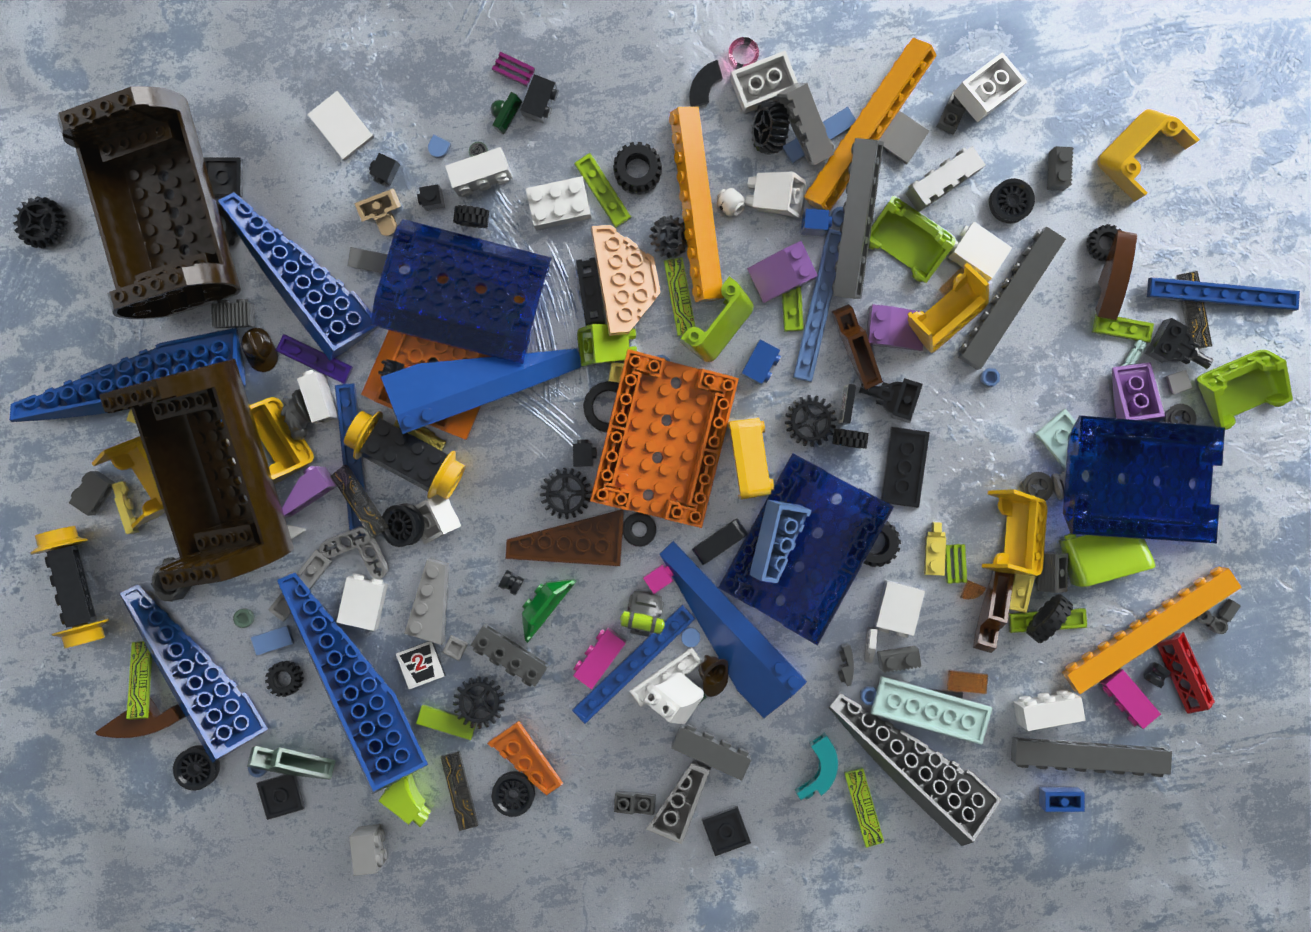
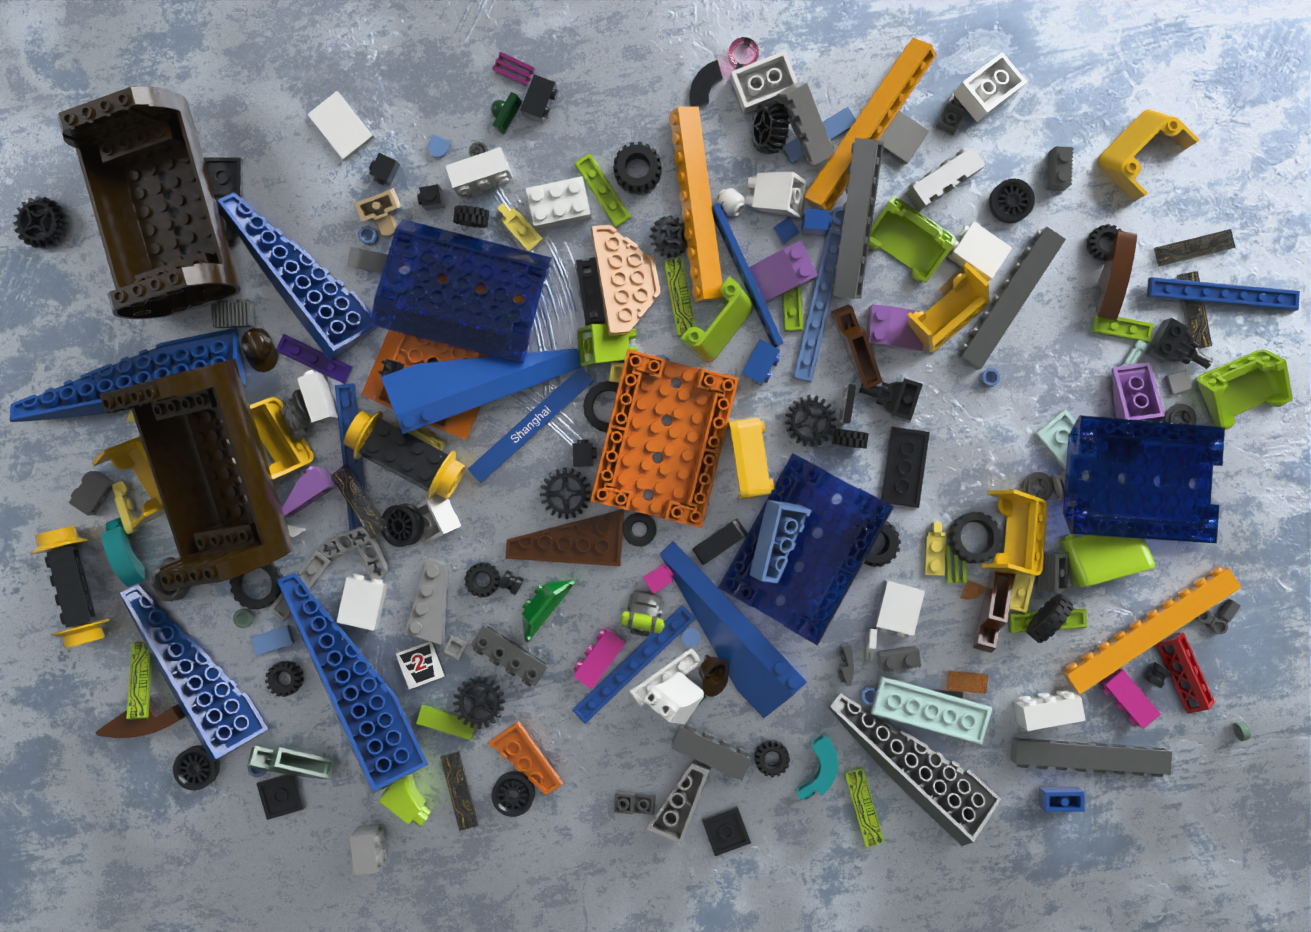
(120, 555): none -> teal arch
(250, 603): none -> black tyre
(367, 235): none -> medium blue tile
(471, 583): none -> black tyre
(520, 227): none -> light yellow hinge
(530, 425): none -> blue tile
(746, 276): none -> blue tile
(774, 769): none -> black tyre
(786, 230): none -> blue tile
(993, 532): none -> black tyre
(1194, 247): none -> clear smoke tile
(1241, 730): none -> sand green tile

